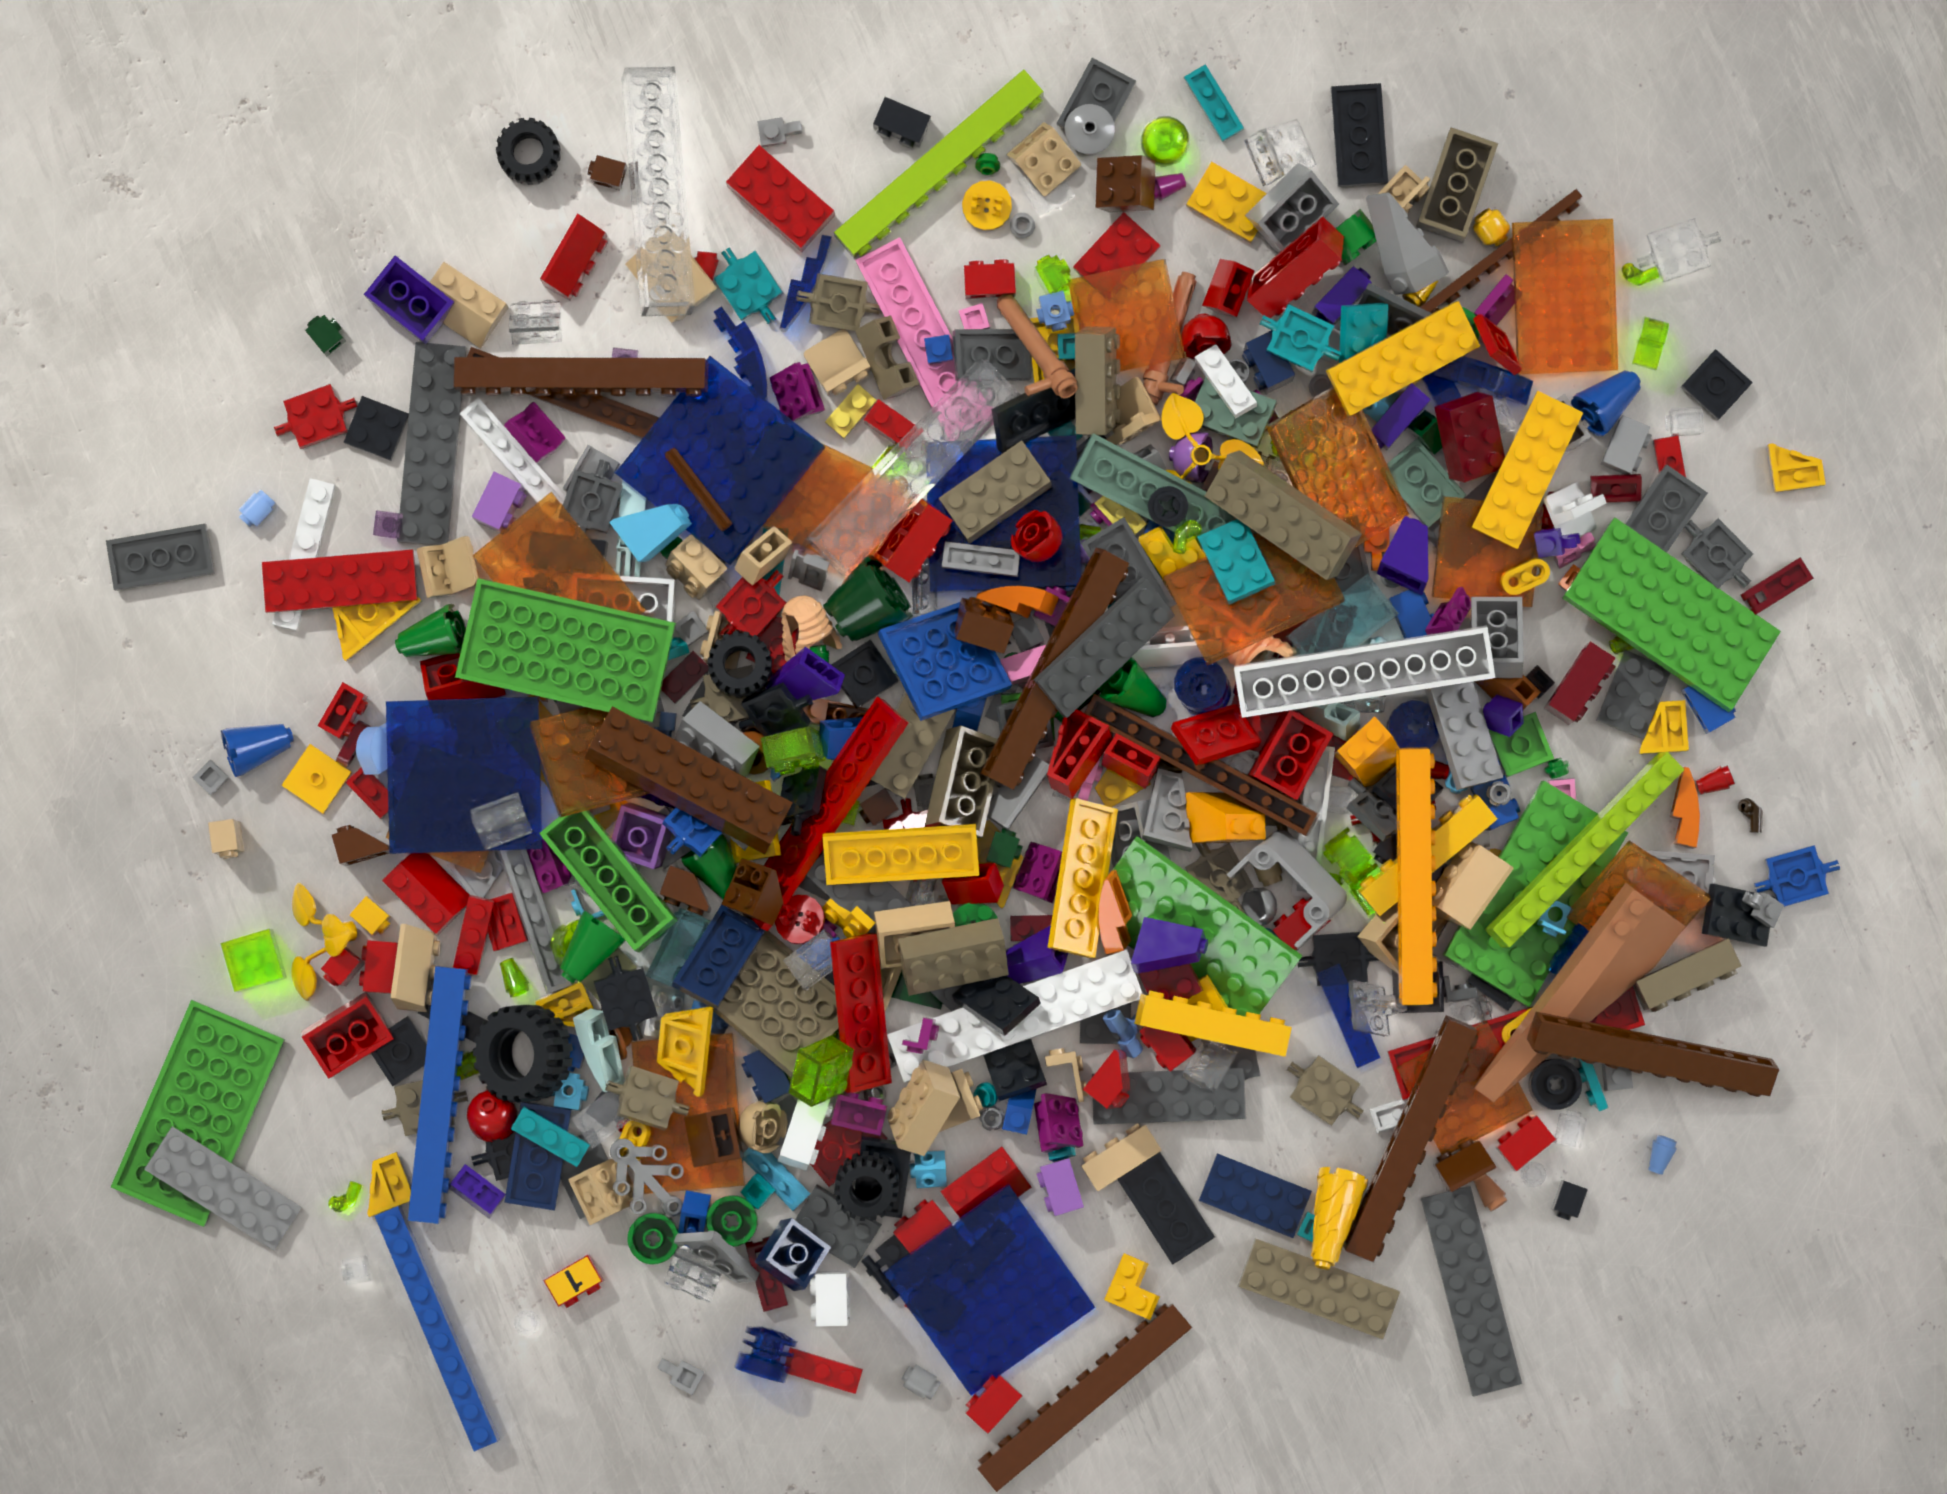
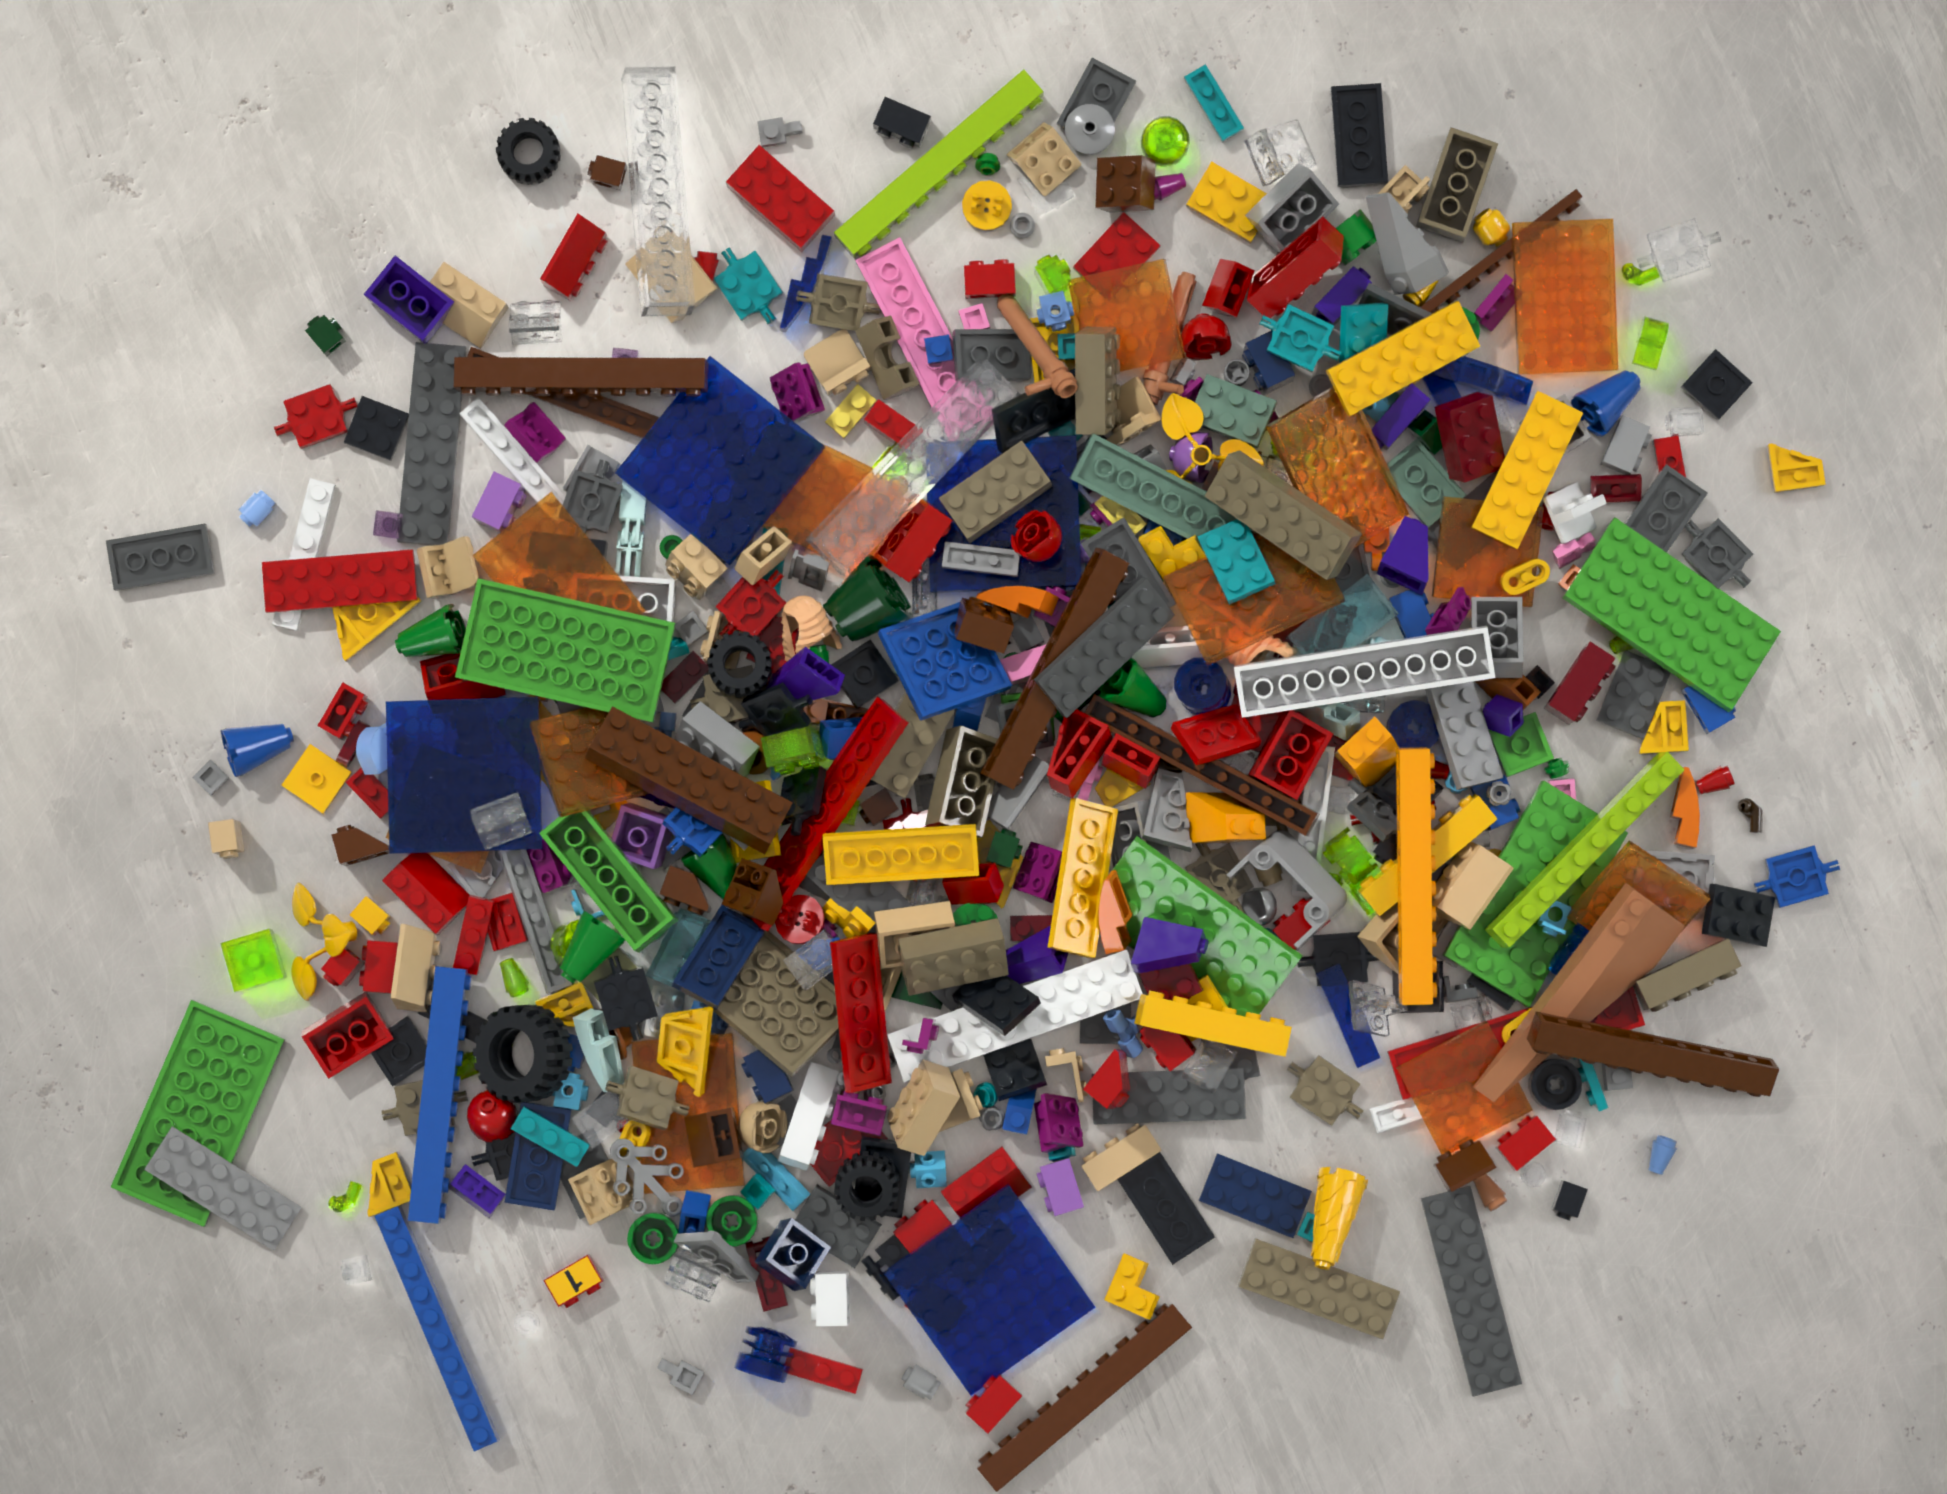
(651, 529): medium azure slope -> none
(698, 489): reddish brown axle -> none
(750, 361): clear blue slope -> none
(821, 1071): clear neon green brick -> none
(1179, 503): black gear -> none
(1187, 529): clear neon green arm -> none
(1225, 381): white plate -> none
(1410, 1138): reddish brown brick -> none
(1497, 344): red tile -> none
(1553, 543): dark purple plate -> none
(1765, 907): light grey plate -> none
(1778, 585): dark red plate -> none

